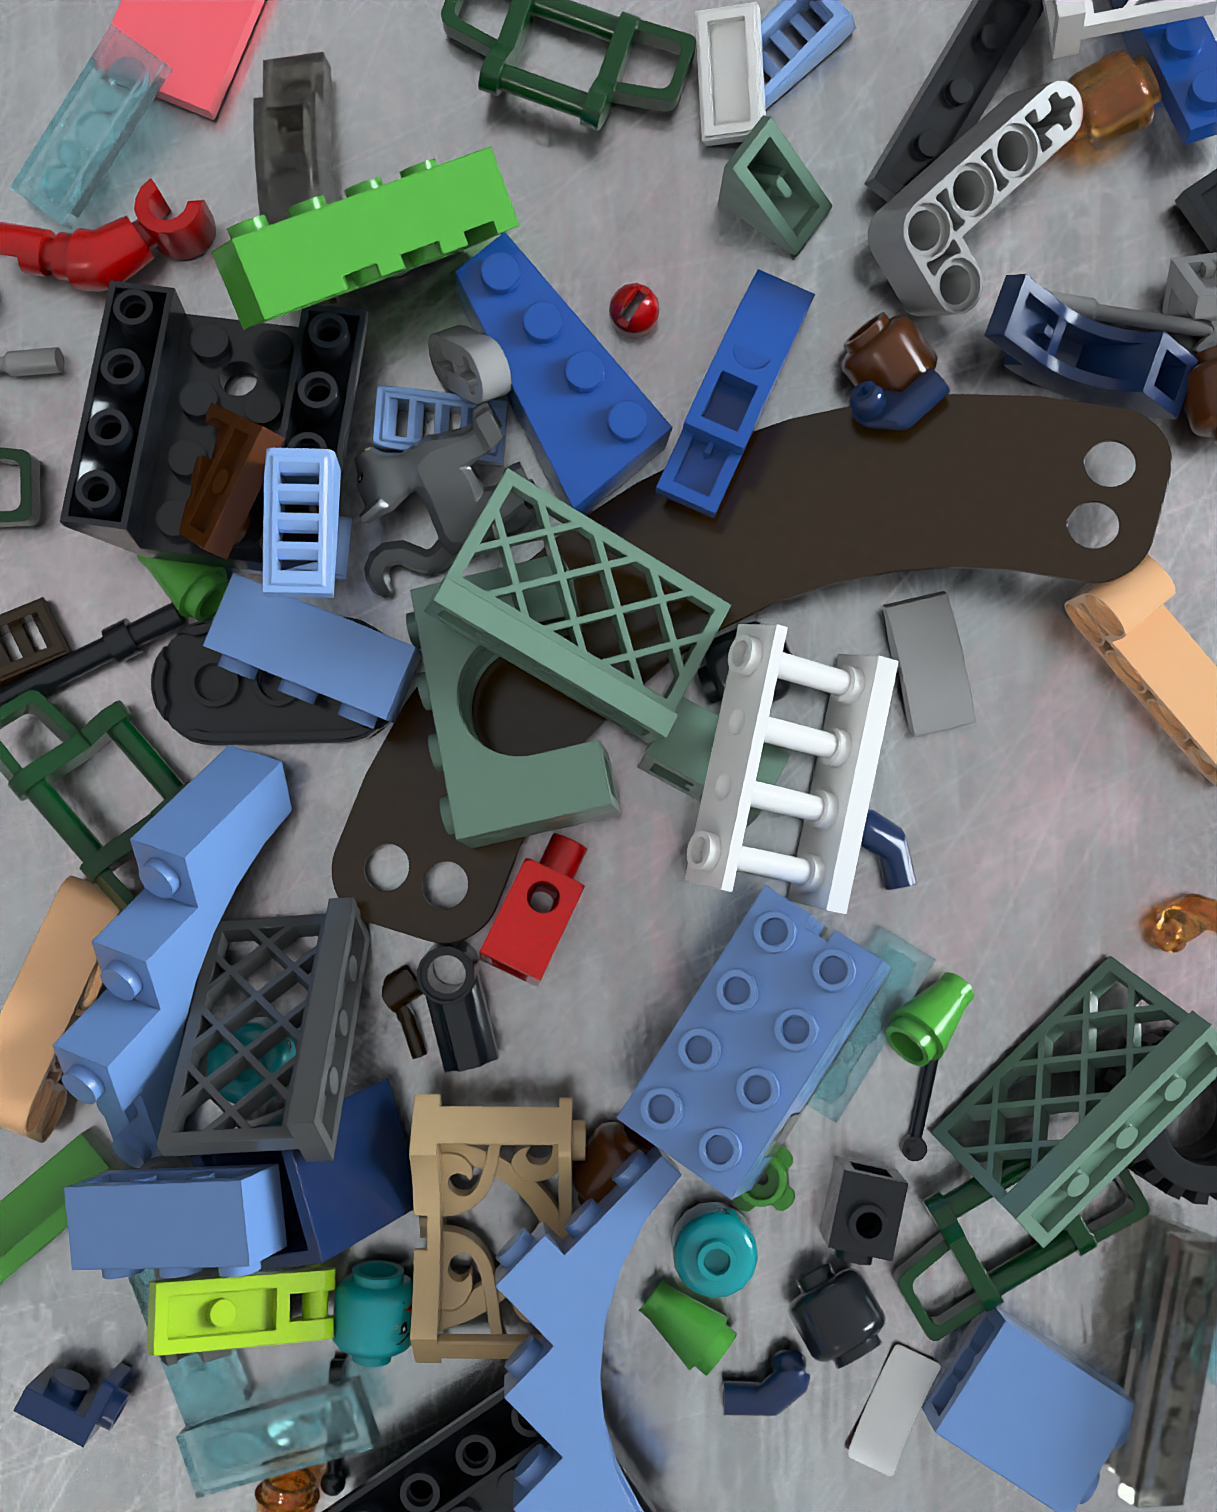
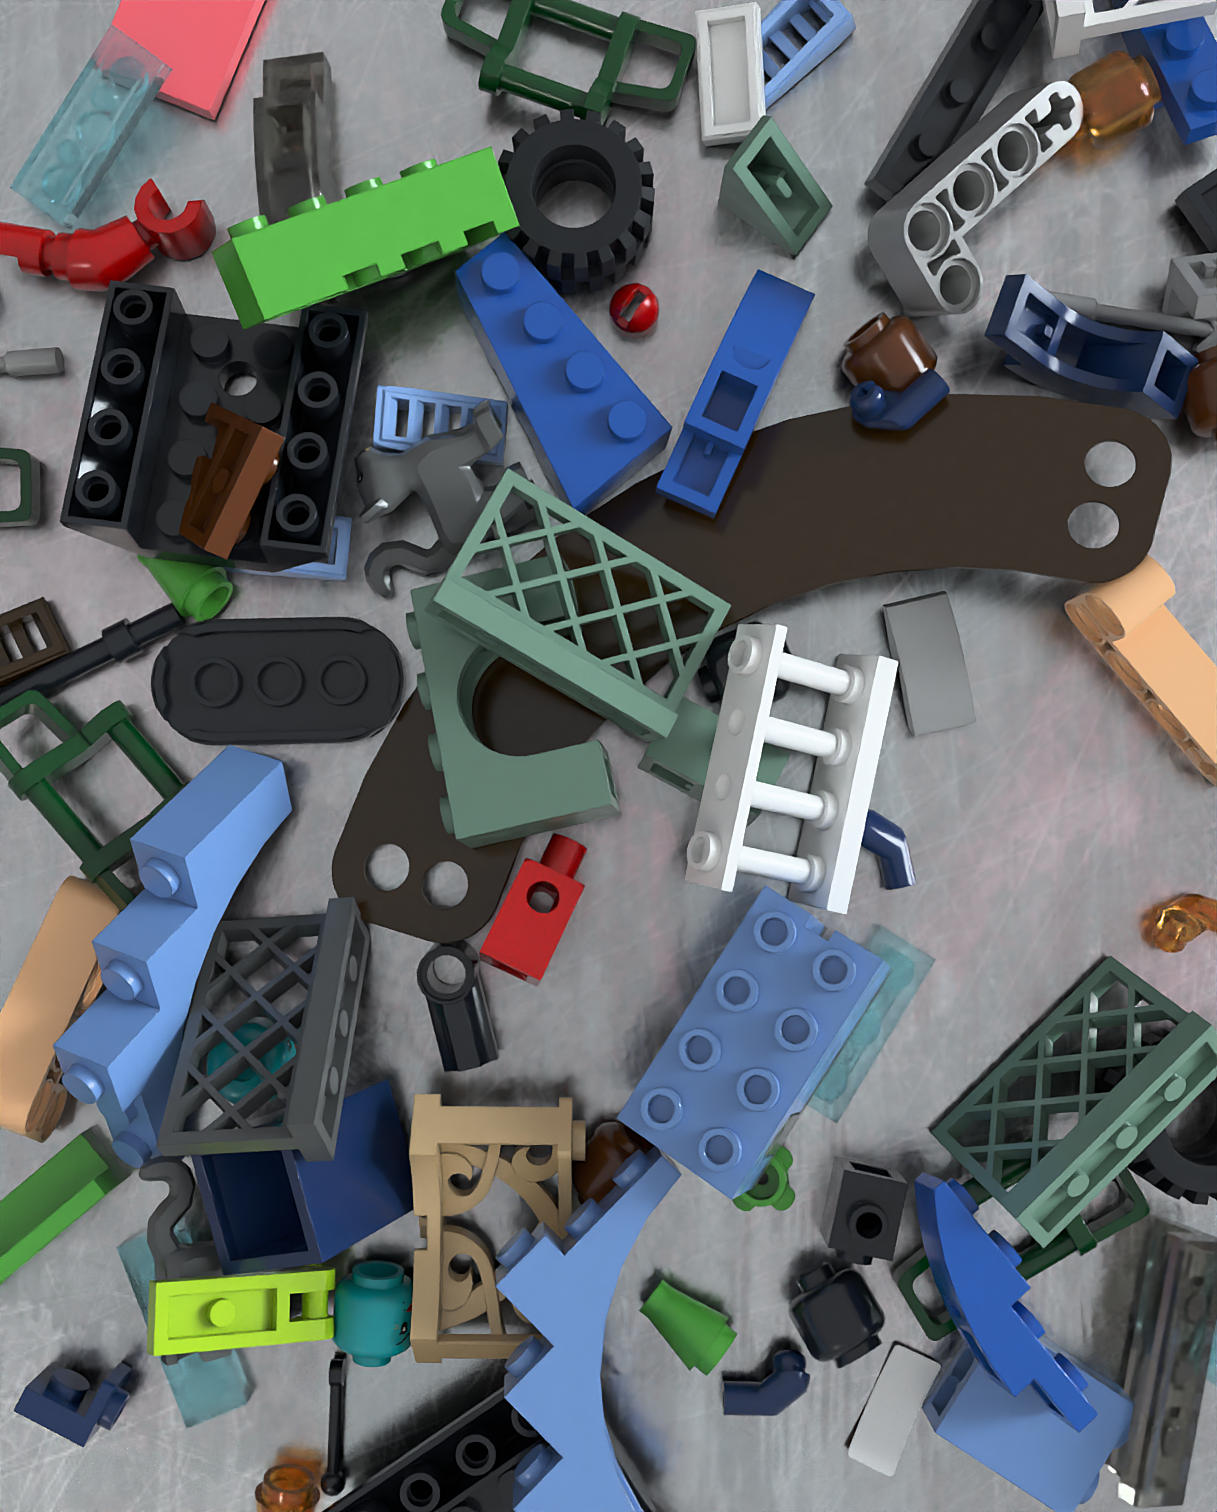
(176, 1220): medium blue brick -> none
(279, 1436): clear light blue plate -> none
(312, 652): medium blue brick -> none
(323, 475): light blue slope -> none
(397, 992): dark brown hand -> none
(469, 363): light grey beam -> none
(586, 153): none -> black tyre
(714, 1250): teal head -> none
(912, 1144): black hinge -> none
(927, 1022): bright green cone -> none
(982, 1295): none -> blue slope

